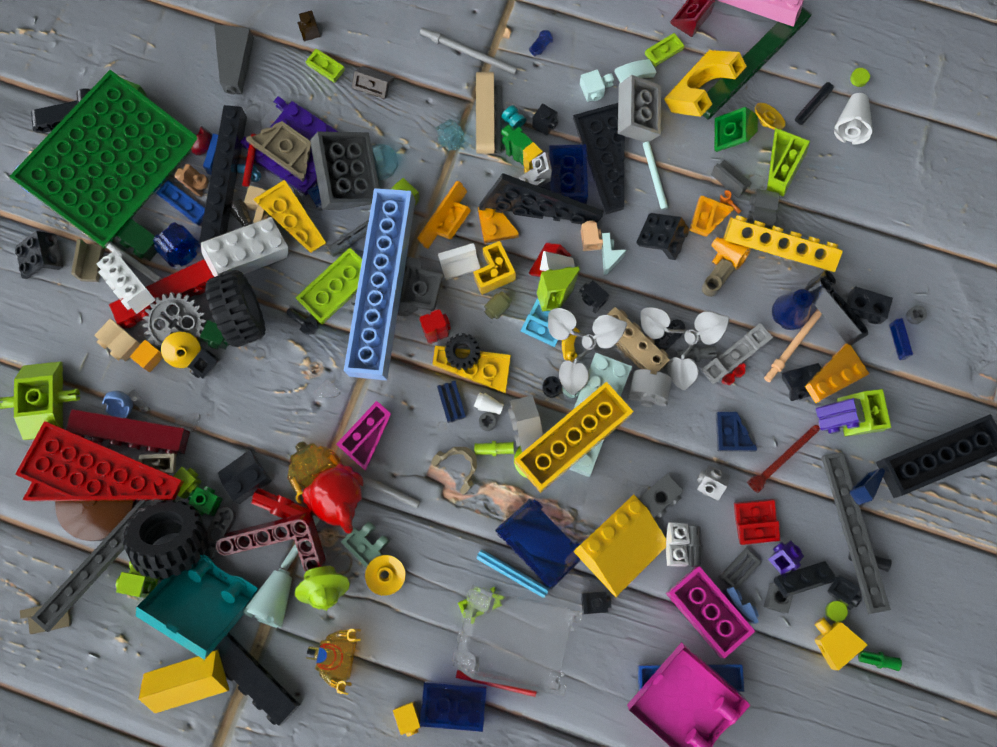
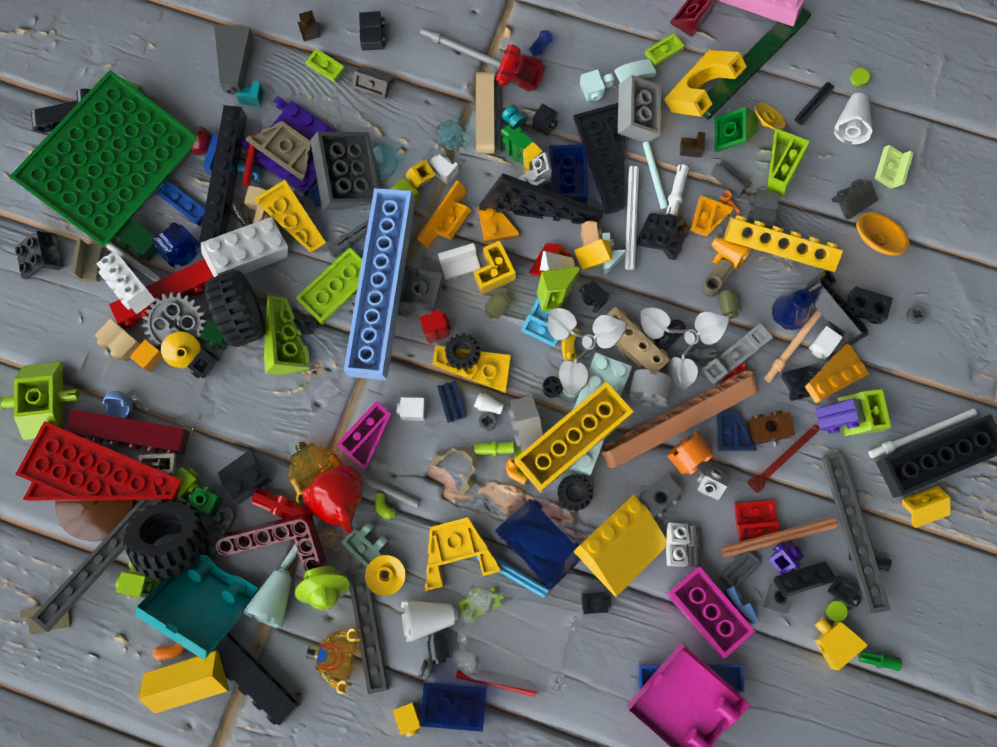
(168, 652): none -> orange arm
(192, 179): medium nougat hips -> none
(251, 96): none -> teal panel
(283, 345): none -> lime wedge
(370, 640): none -> dark grey tile
(372, 30): none -> black brick
(382, 509): none -> lime arm
(411, 409): none -> white brick
(420, 174): none -> yellow brick
(426, 618): none -> white cone
(426, 669): none -> dark grey bush
(438, 648): none -> black brick
(444, 168): none -> white brick
(453, 543): none -> yellow wing
(514, 473): none -> light orange arm
(519, 69): none -> dark red piece
(580, 481): none -> black tyre
(594, 254): none -> yellow slope
(631, 225): none -> white axle
(675, 197): none -> white pin
(679, 419): none -> nougat beam
(690, 453): none -> orange brick
(693, 147): none -> dark brown panel
(729, 304): none -> olive brick
(778, 537): none -> nougat axle
(782, 427): none -> reddish brown brick
(825, 343): none -> white brick
(856, 197): none -> clear smoke bracket
(867, 487): dark blue slope -> none
(882, 234): none -> light orange dish
(889, 447): none -> white bar
(893, 167): none -> yellowish green bracket
(900, 339): clear blue tile -> none
(927, 506): none -> yellow panel

